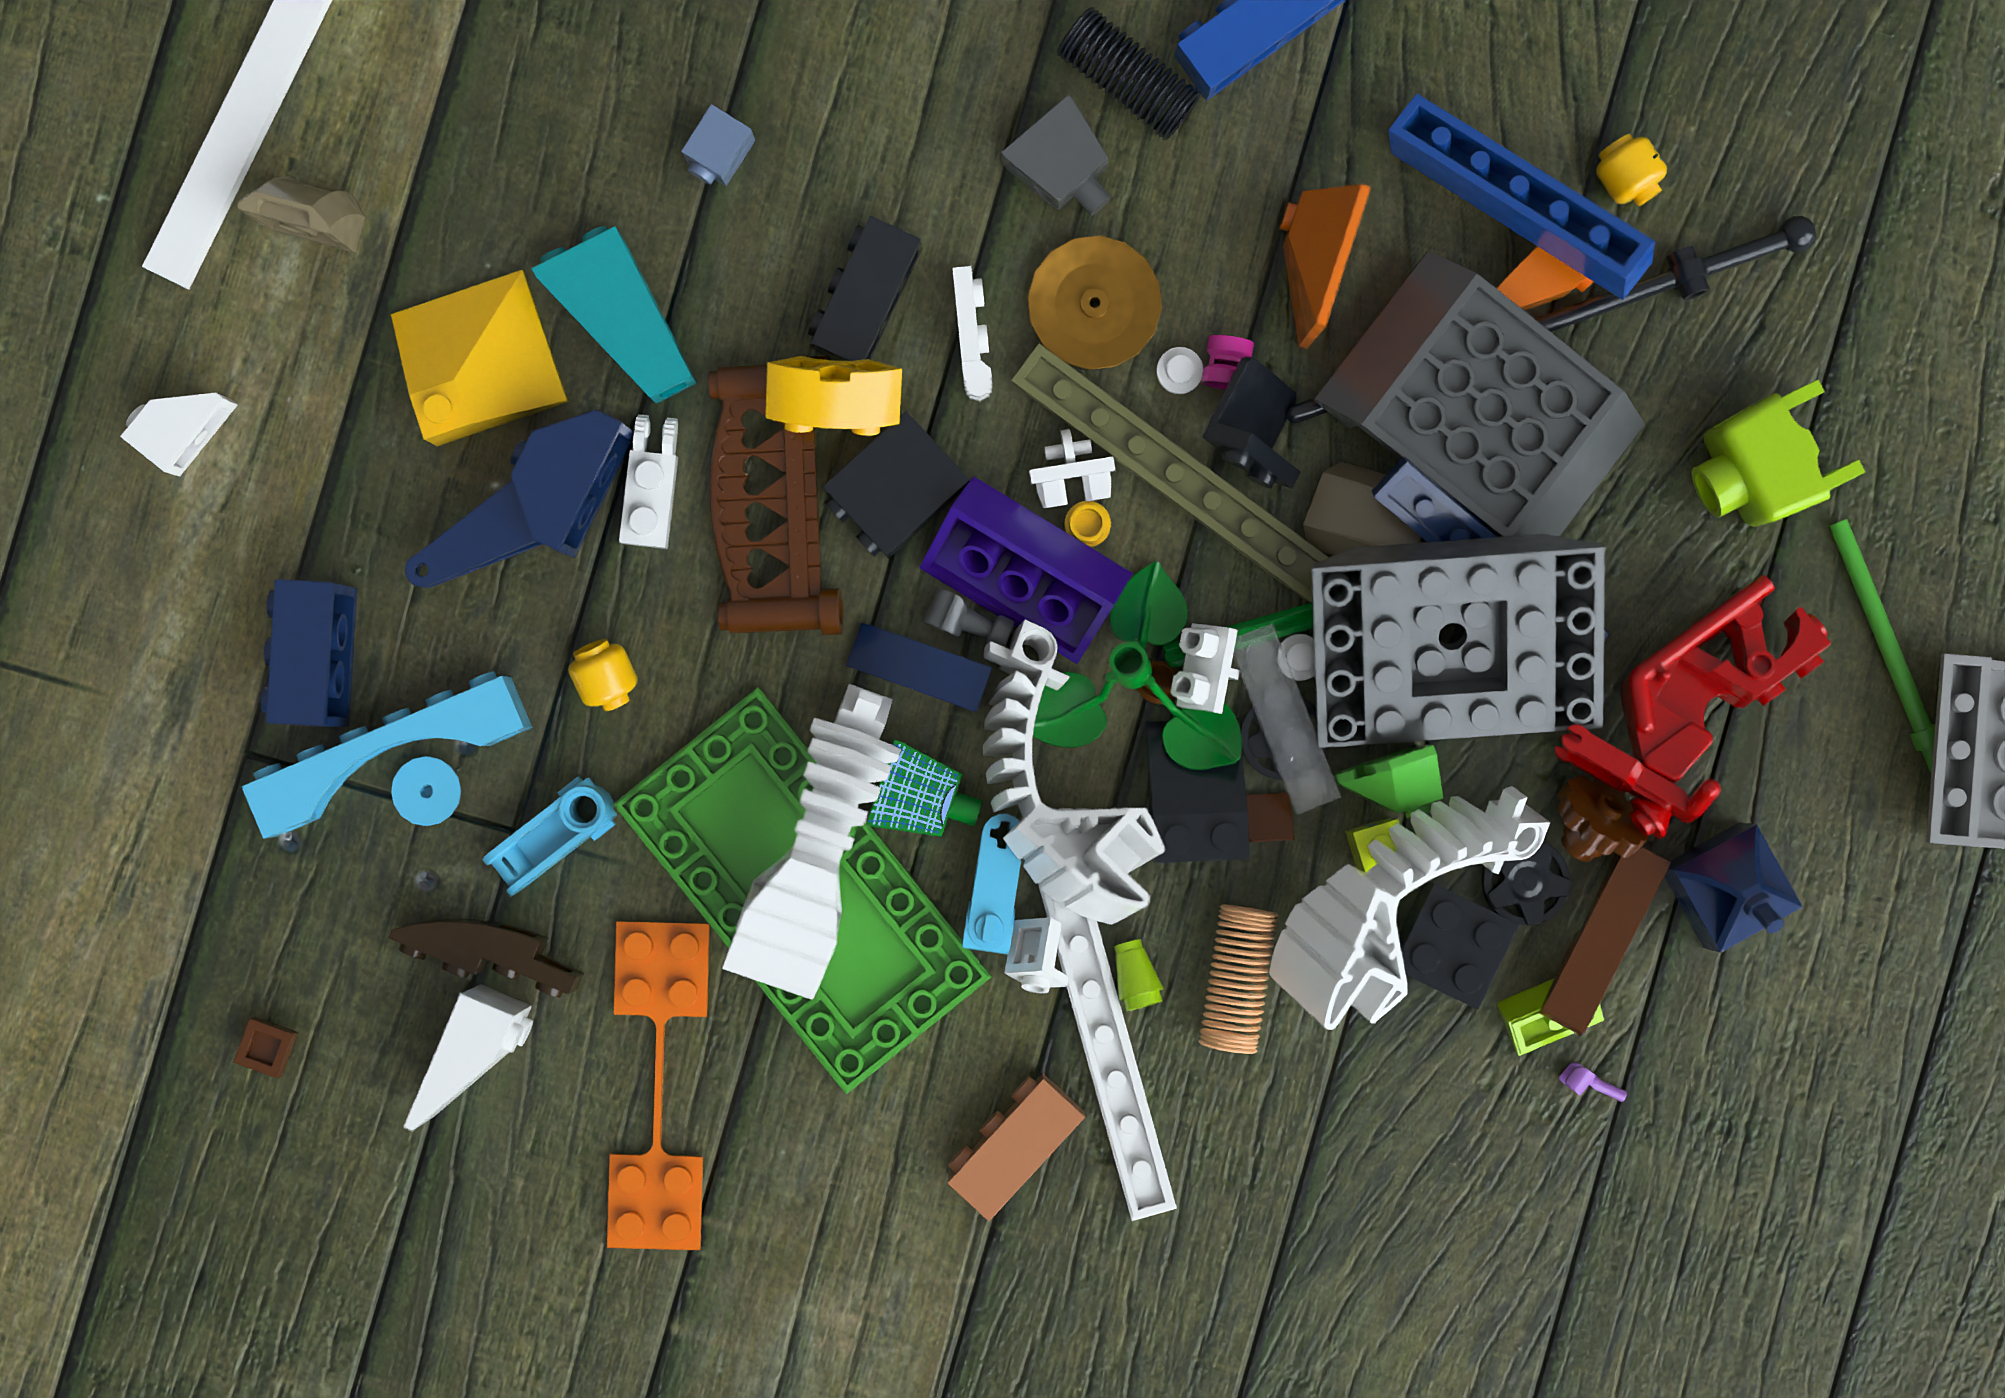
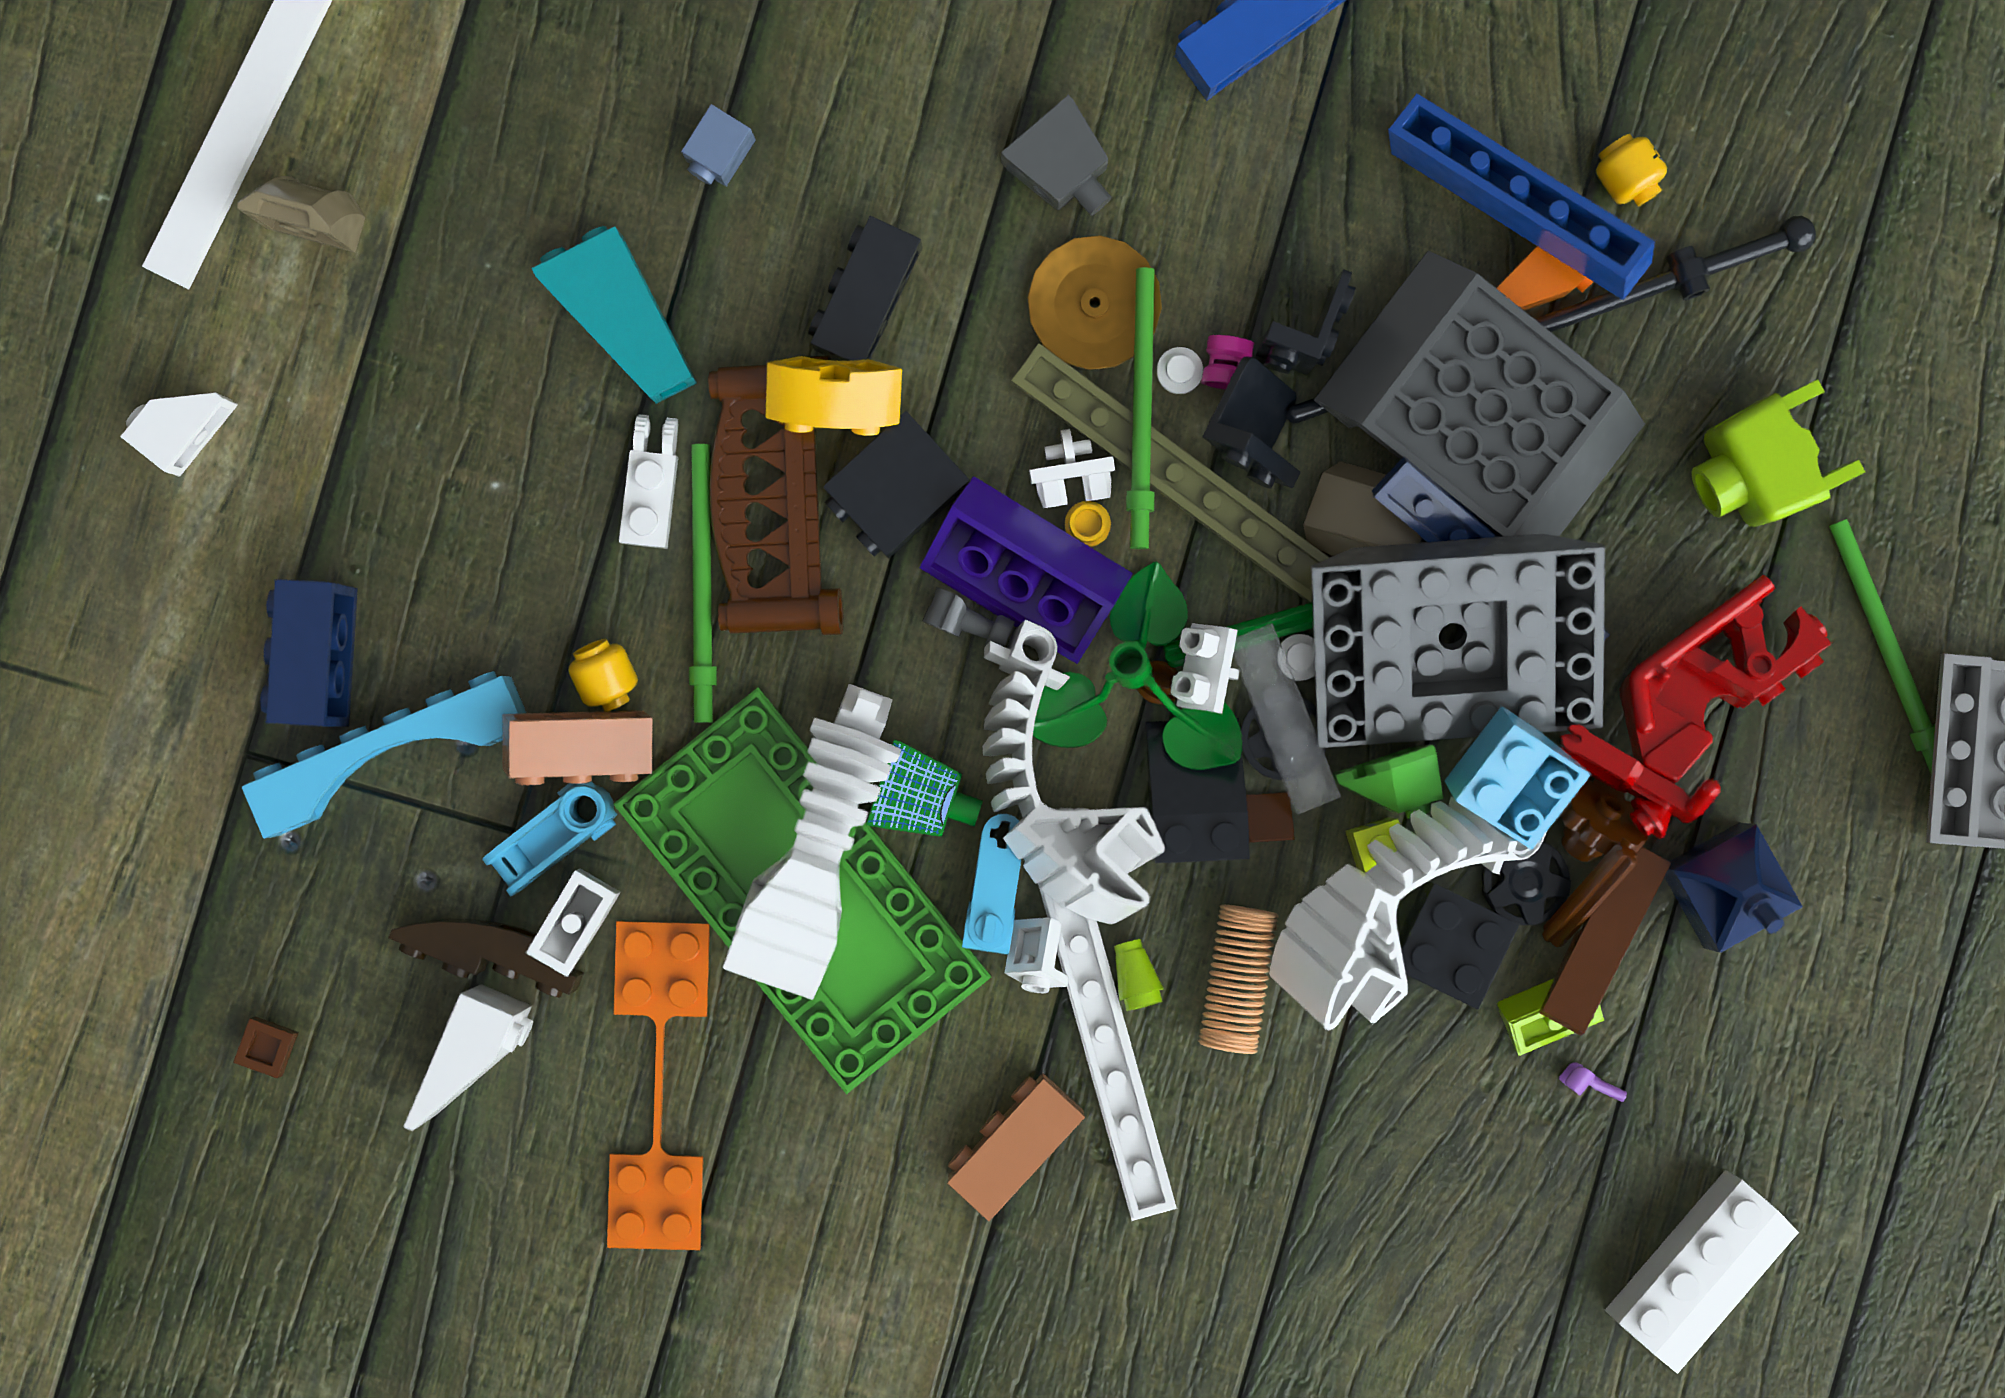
(426, 791): medium azure piece -> none
(477, 359): yellow slope -> none
(550, 501): dark blue slope -> none
(573, 922): none -> white slope
(577, 746): none -> brick
(702, 673): none -> bright green bar
(919, 667): dark blue slope -> none
(972, 336): white hinge -> none
(1093, 33): black piece -> none
(1140, 498): none -> bright green bar
(1291, 349): none -> black bracket
(1317, 250): orange slope -> none
(1516, 778): none -> medium azure slope
(1590, 895): none -> reddish brown axle
(1702, 1270): none -> white slope

